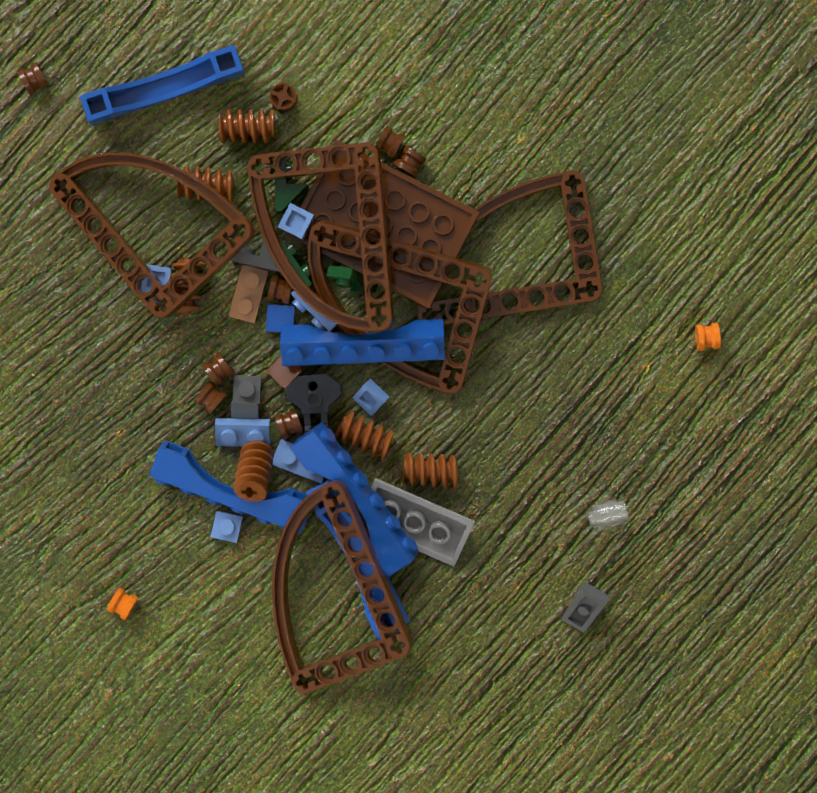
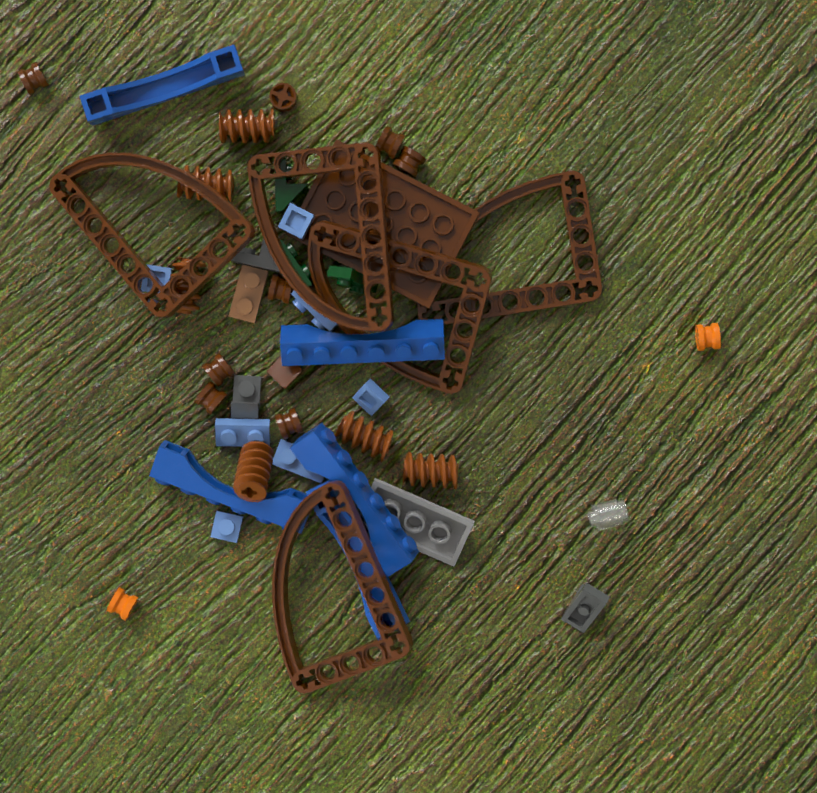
(279, 315): blue tile -> none
(313, 401): black hinge -> none

